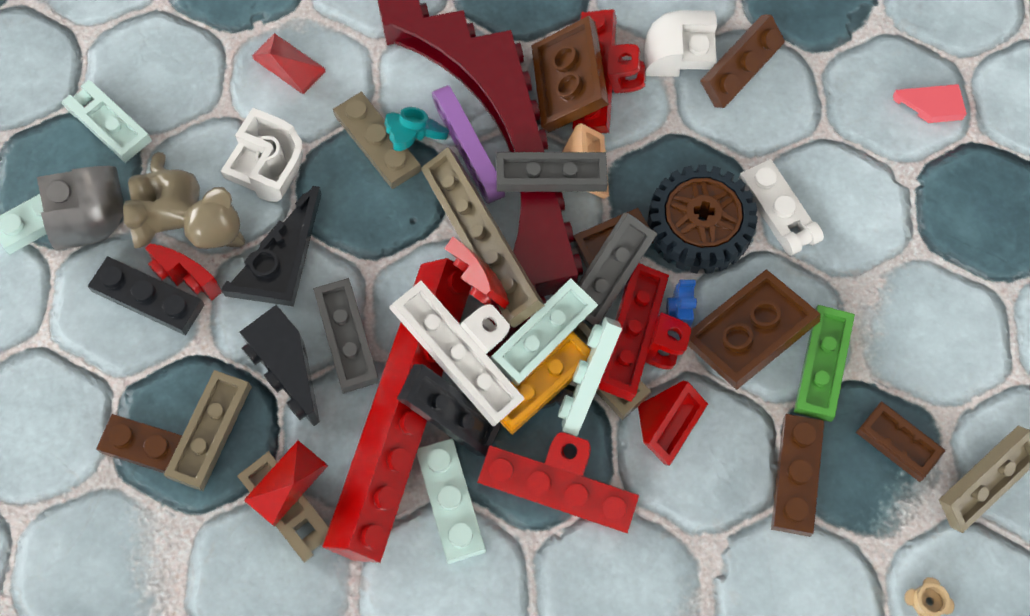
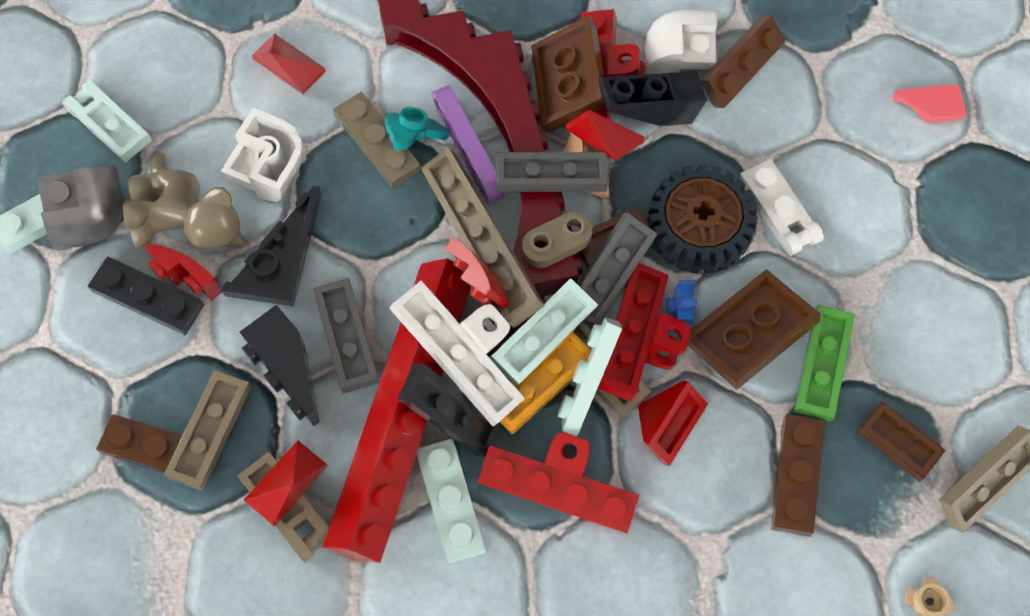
(559, 240): none -> dark tan plate
(604, 134): none -> red slope
(655, 98): none -> black slope

